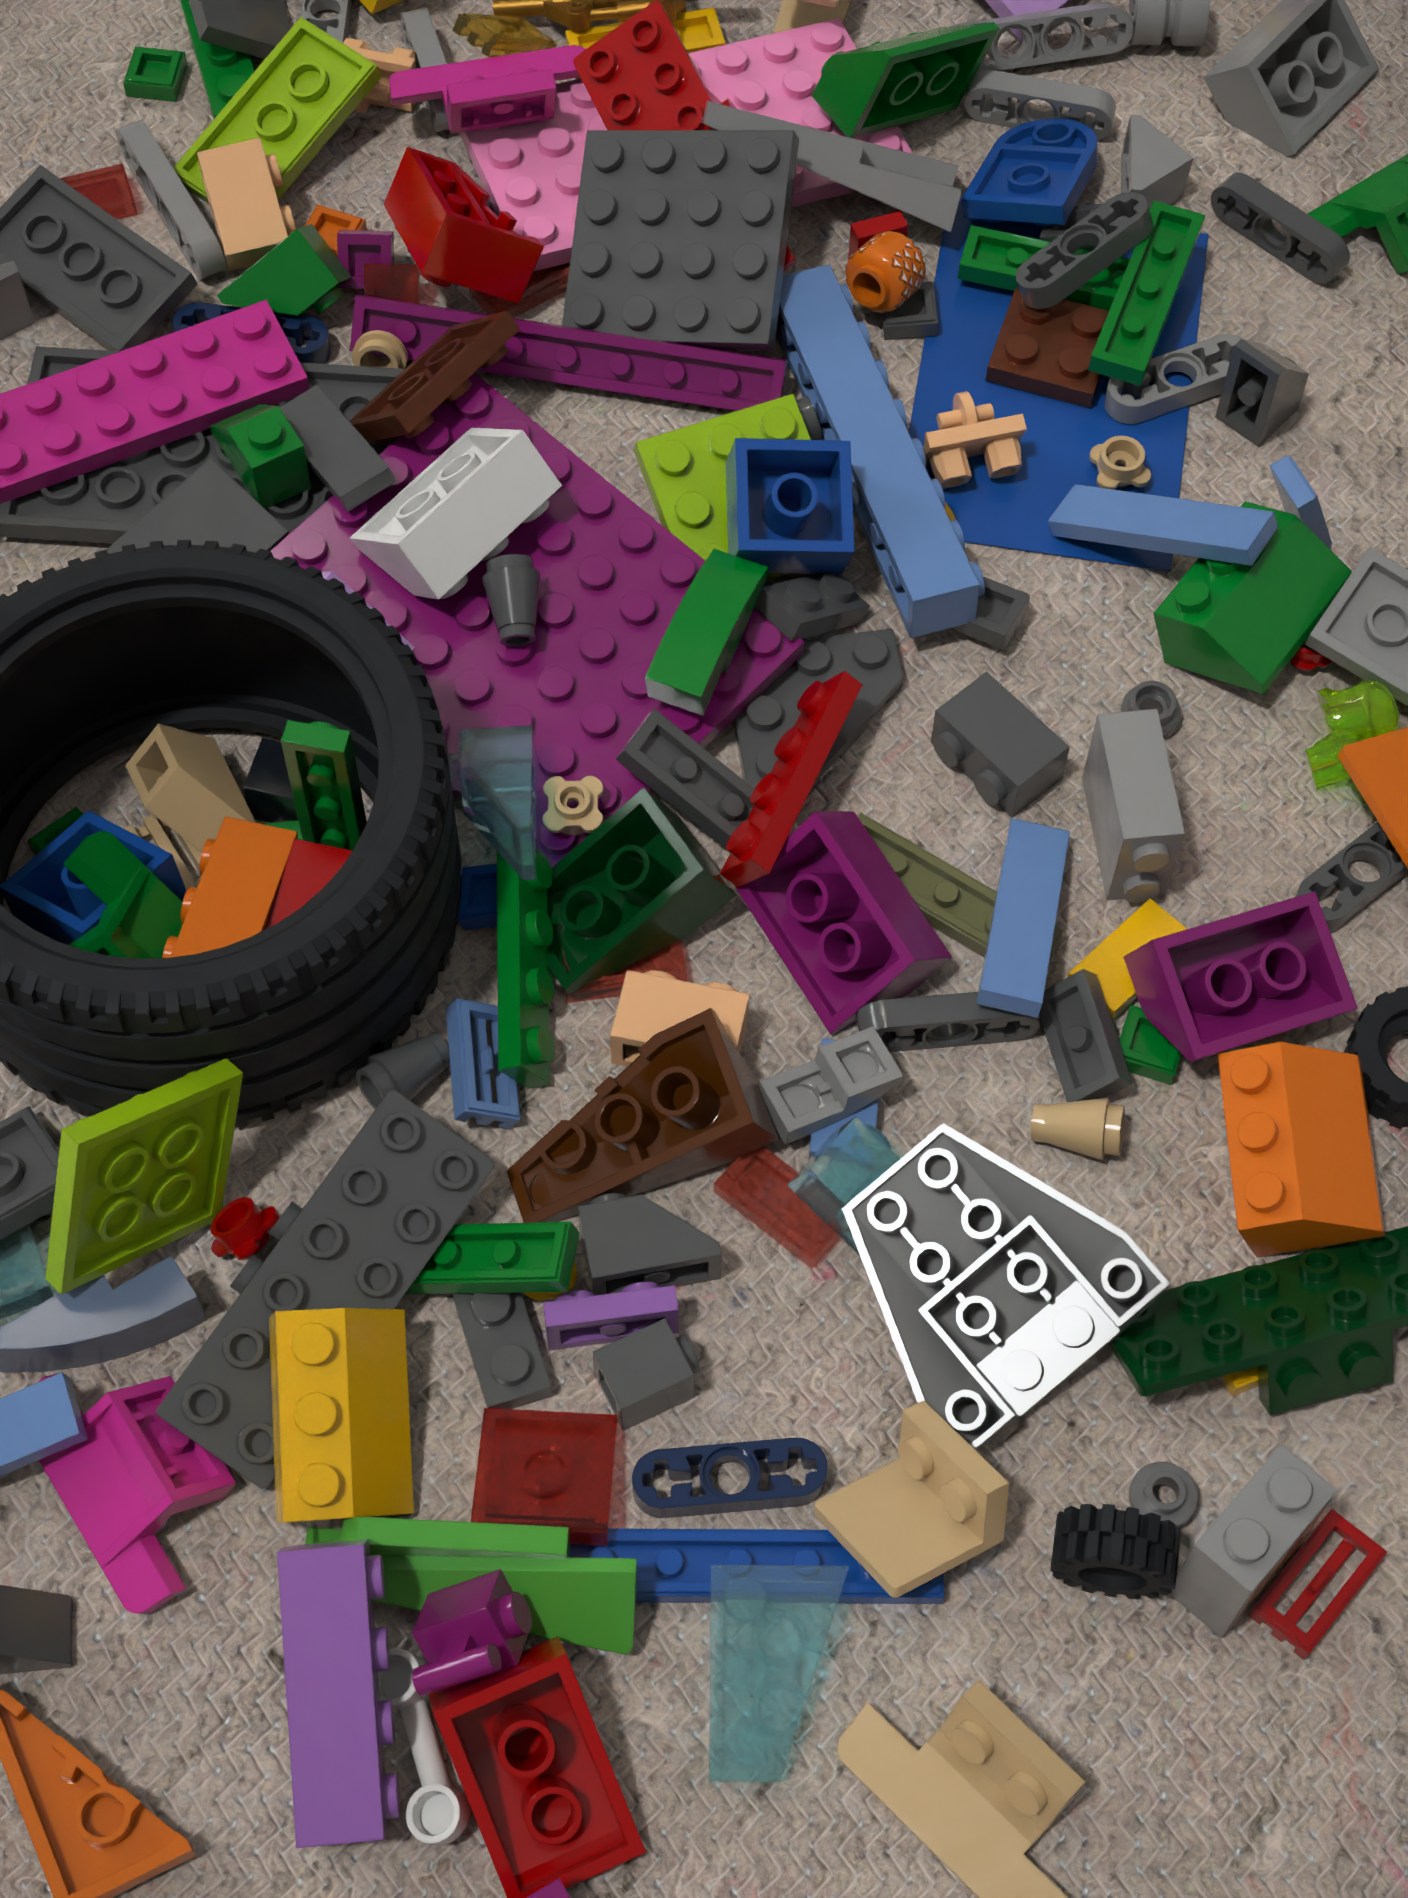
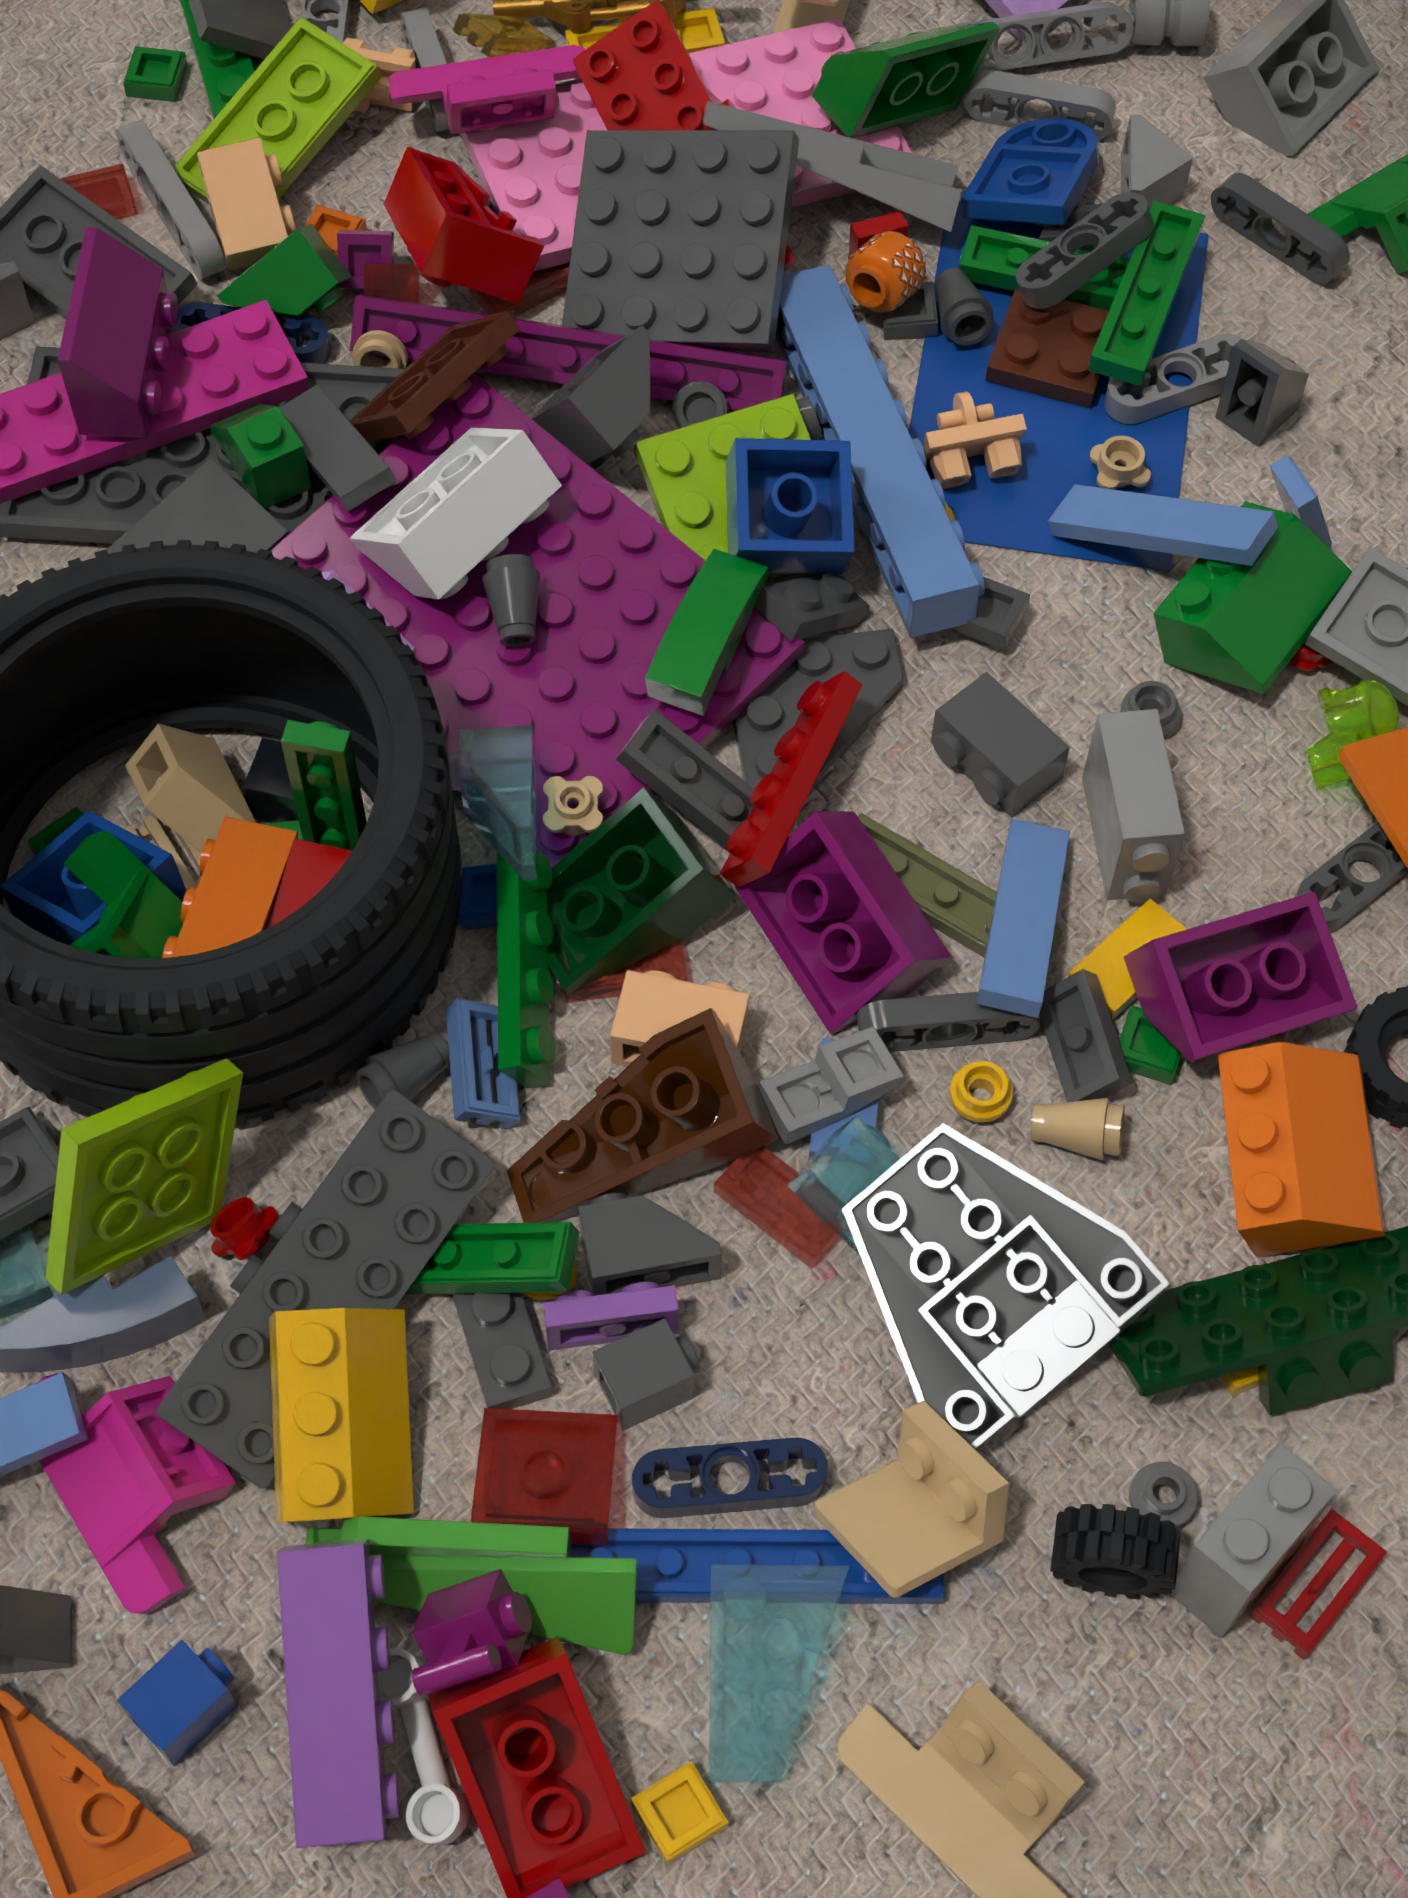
(115, 338): none -> magenta slope
(180, 1700): none -> blue brick
(603, 401): none -> dark grey slope
(679, 1813): none -> yellow tile
(698, 403): none -> dark grey tile
(963, 310): none -> dark grey cone
(985, 1076): none -> yellow plate

